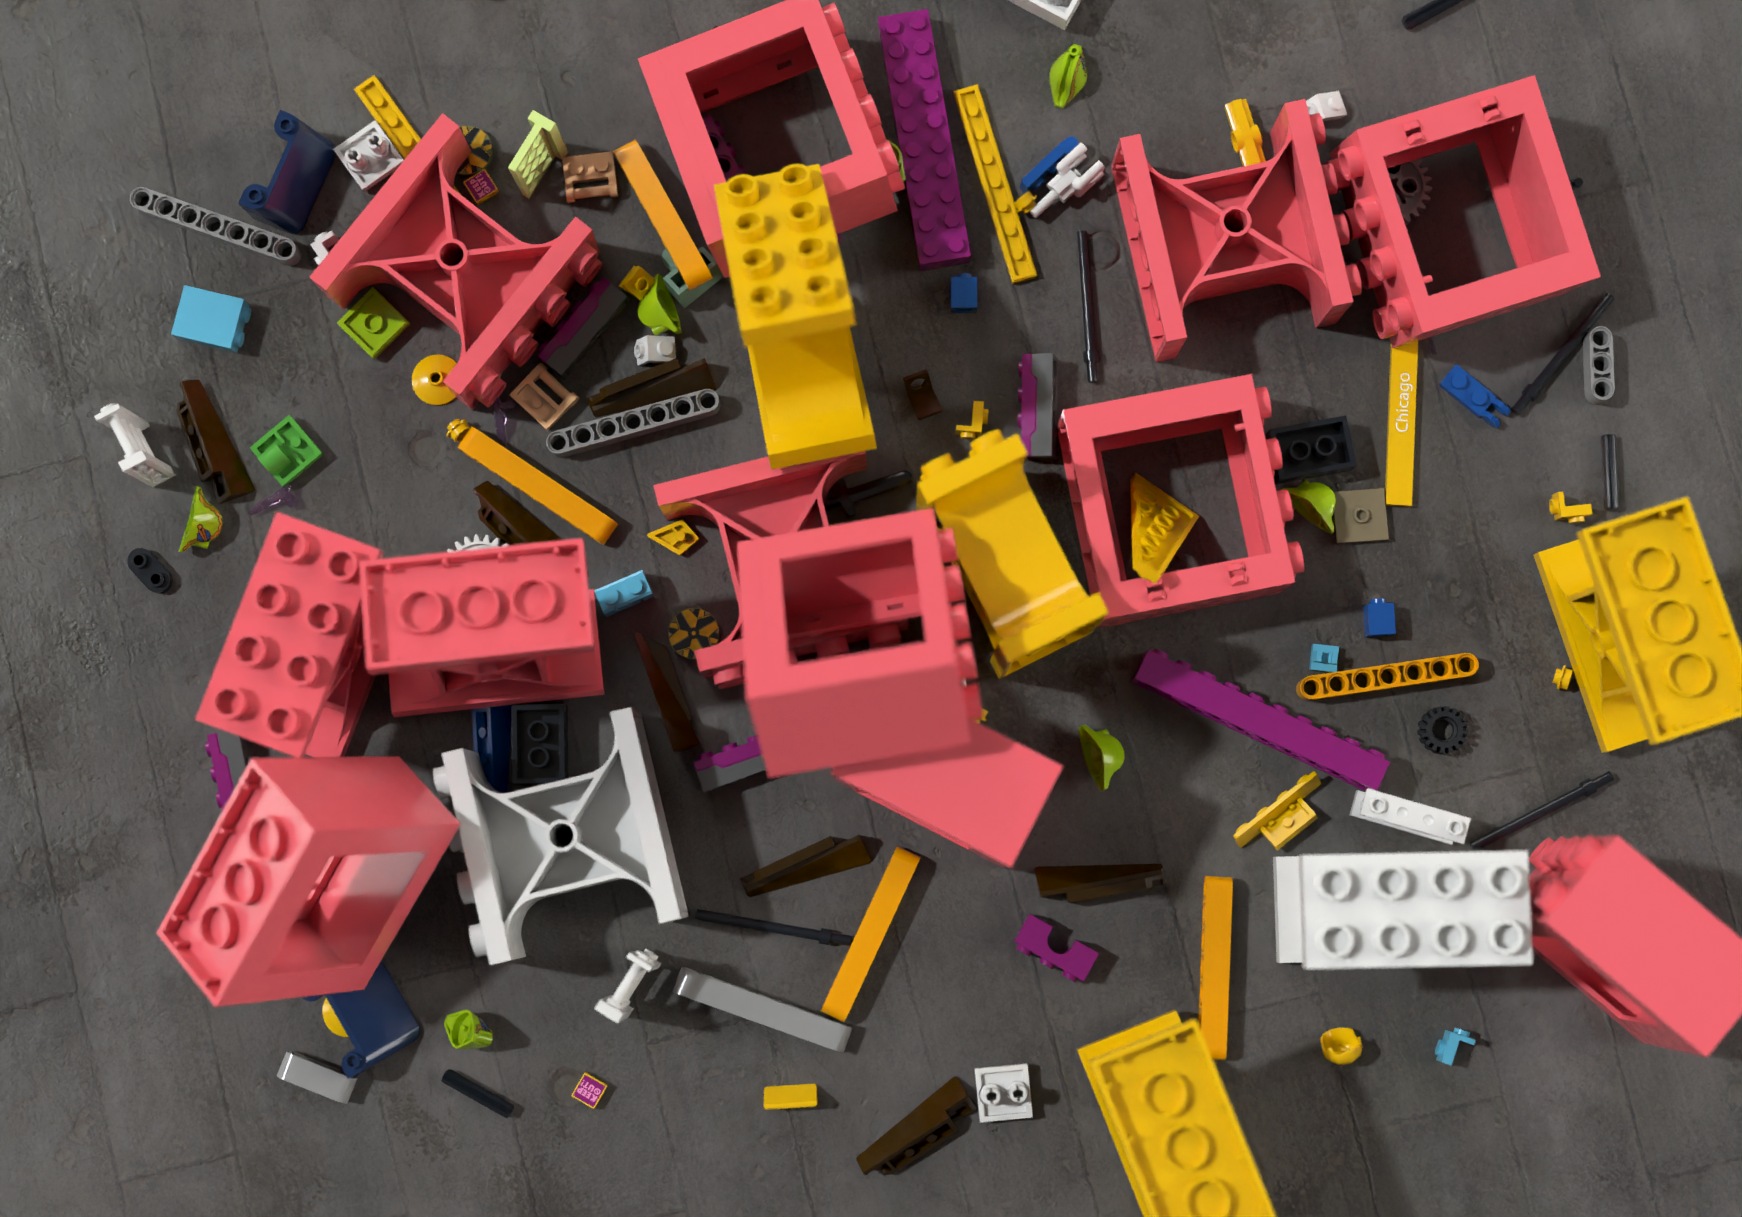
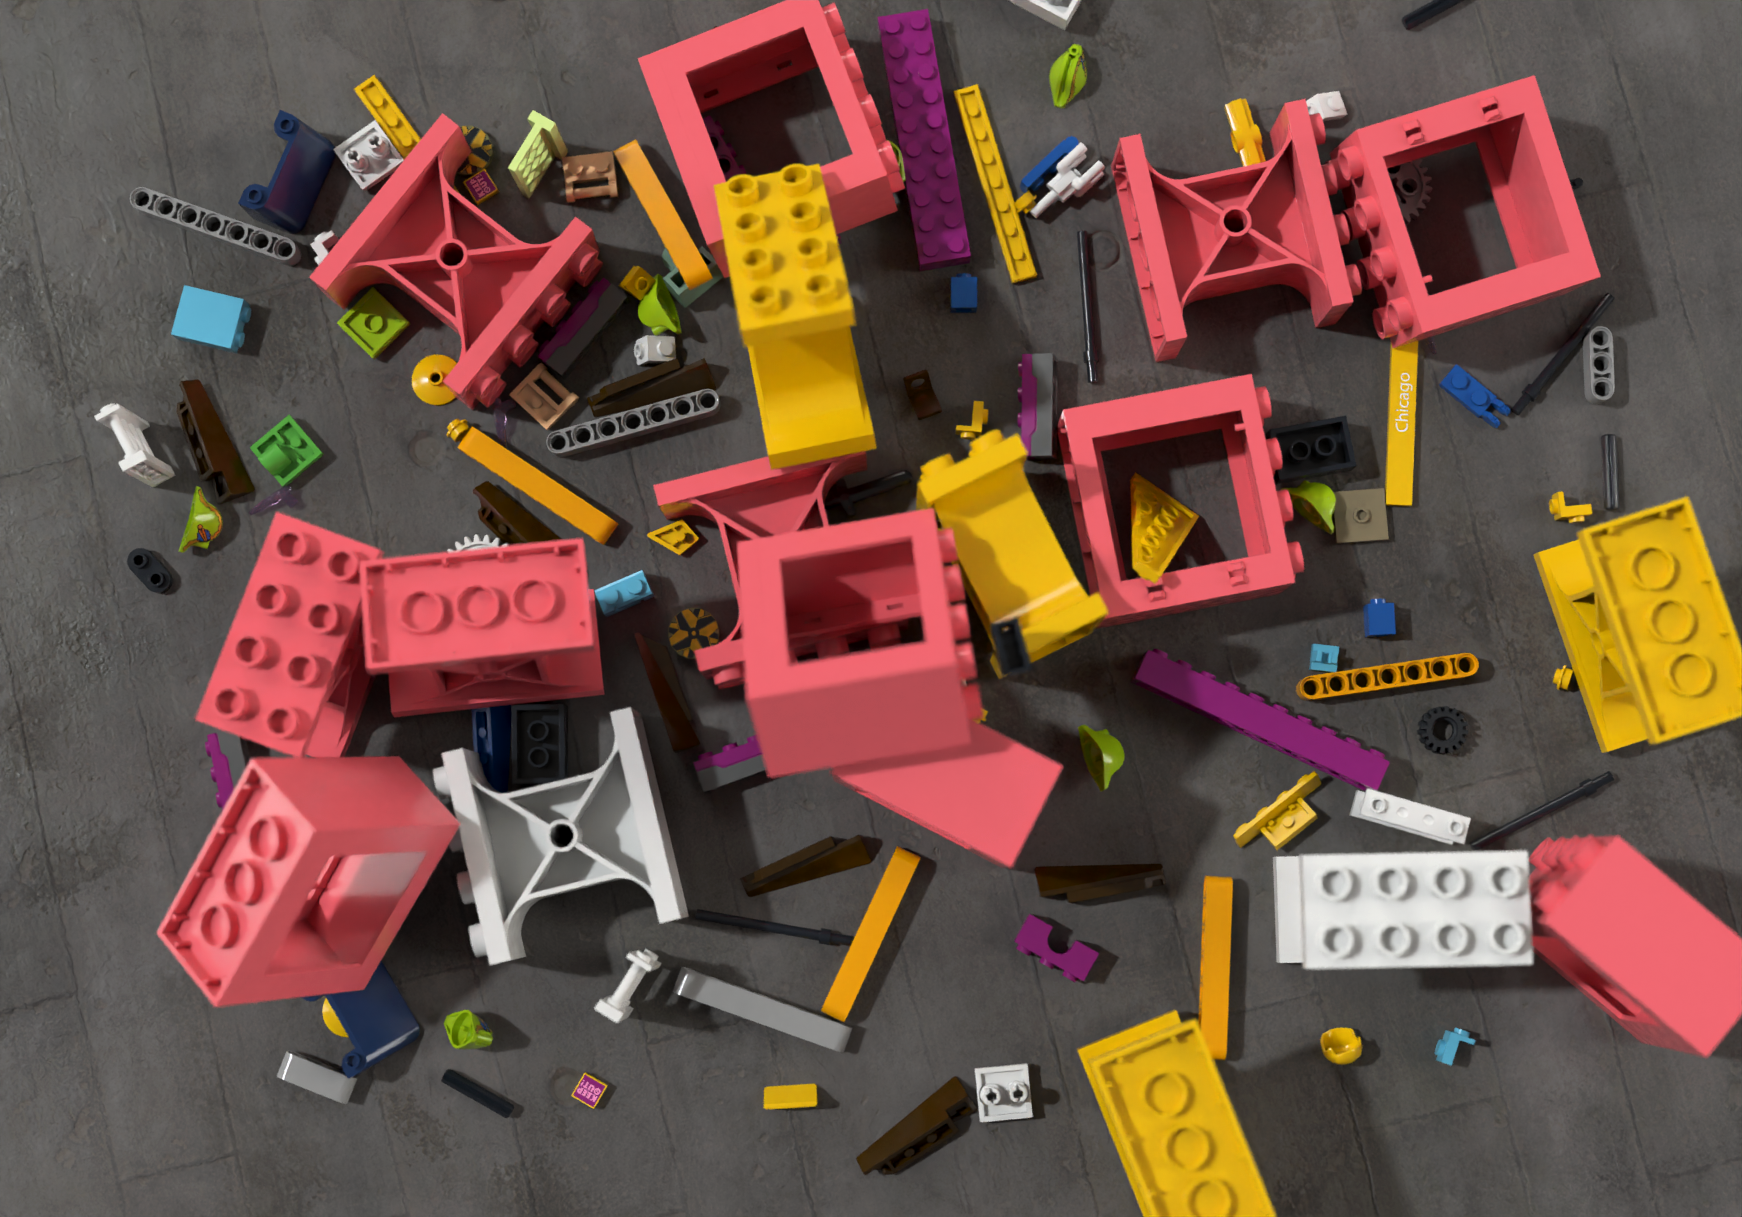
(1010, 647): none -> black torso

